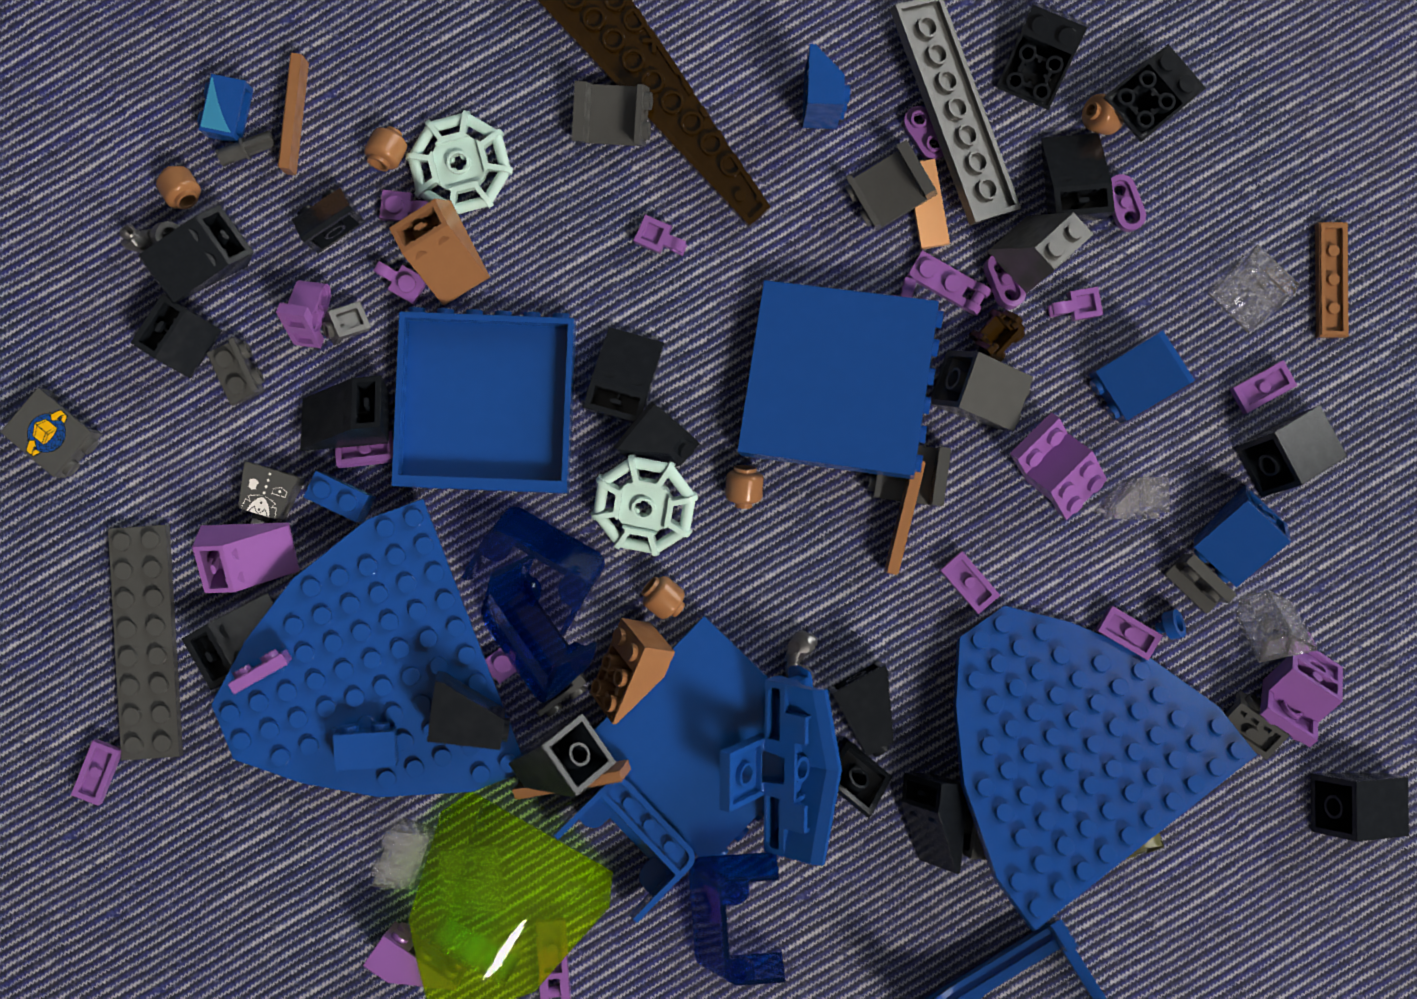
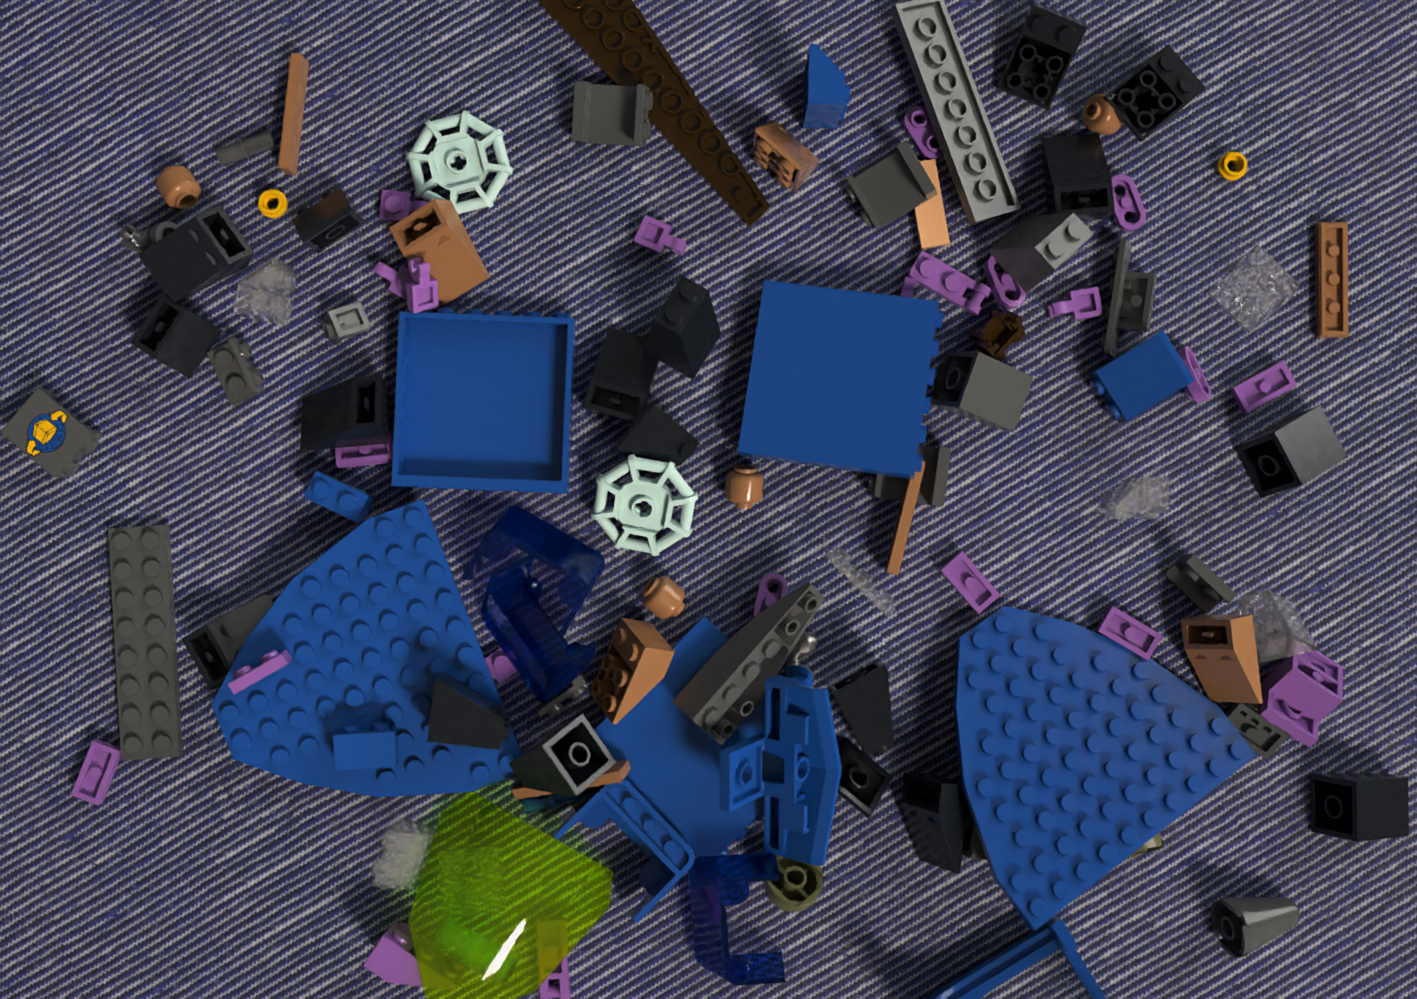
(225, 108): blue brick -> none
(243, 555): medium lavender slope -> none
(264, 203): none -> yellow plate
(266, 293): none -> clear slope
(268, 492): dark grey torso -> none
(305, 313): medium lavender tile -> none
(385, 148): medium nougat head -> none
(423, 290): none -> medium lavender plate
(547, 801): none -> blue pin
(684, 329): none -> black slope
(736, 674): none -> dark grey wedge
(764, 597): none -> medium lavender plate
(782, 155): none -> medium nougat slope
(797, 885): none -> olive cylinder
(861, 580): none -> clear plate
(1059, 466): medium lavender bracket -> none
(1130, 300): none -> dark grey bracket
(1172, 624): blue tile -> none
(1198, 389): none -> medium lavender plate
(1224, 656): none -> medium nougat slope
(1240, 165): none -> yellow plate
(1241, 537): blue slope -> none
(1252, 921): none -> dark grey cone

